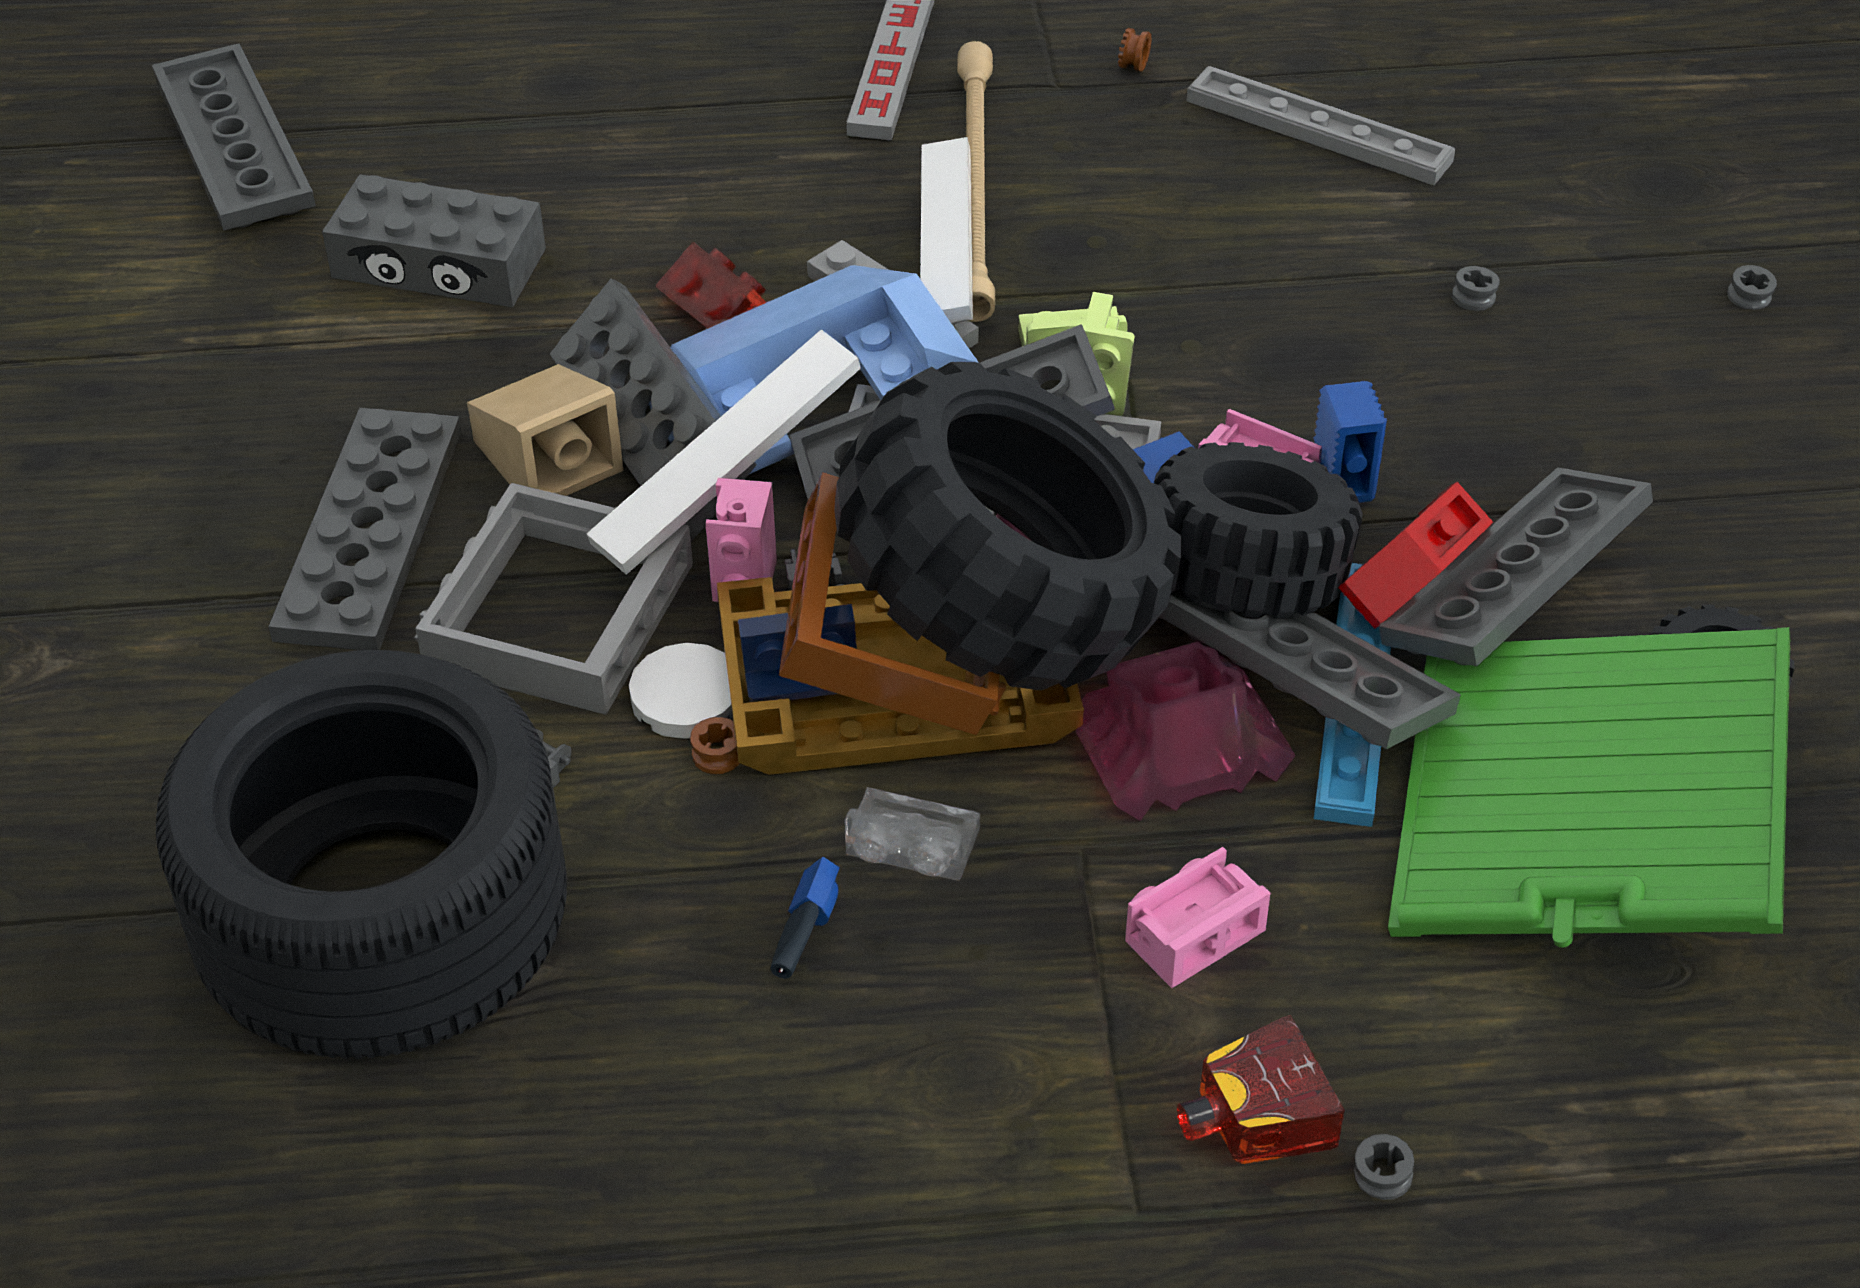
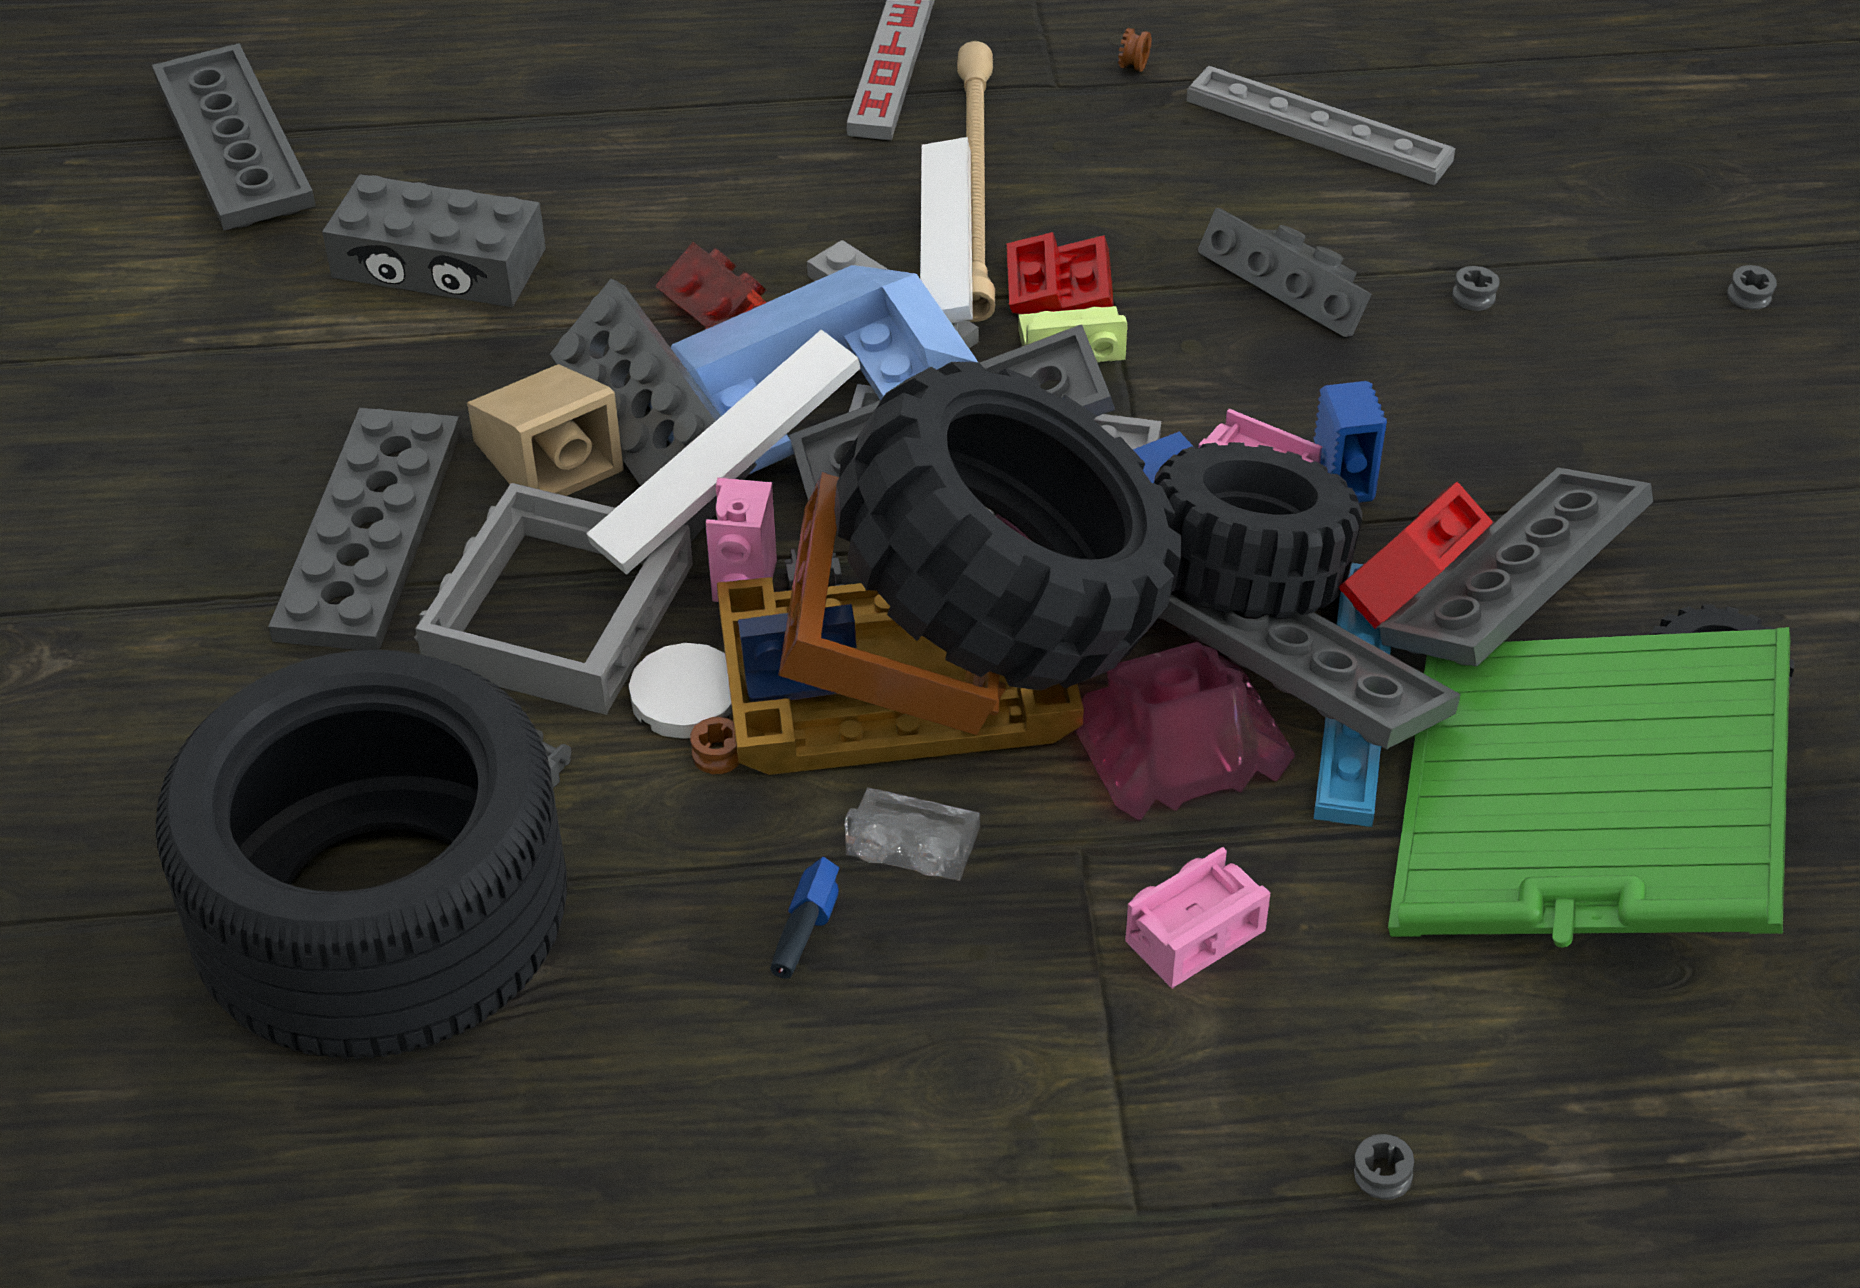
(1058, 277): none -> red slope
(1110, 347): yellowish green bracket -> none
(1265, 1097): clear red torso -> none
(1288, 270): none -> dark grey bracket

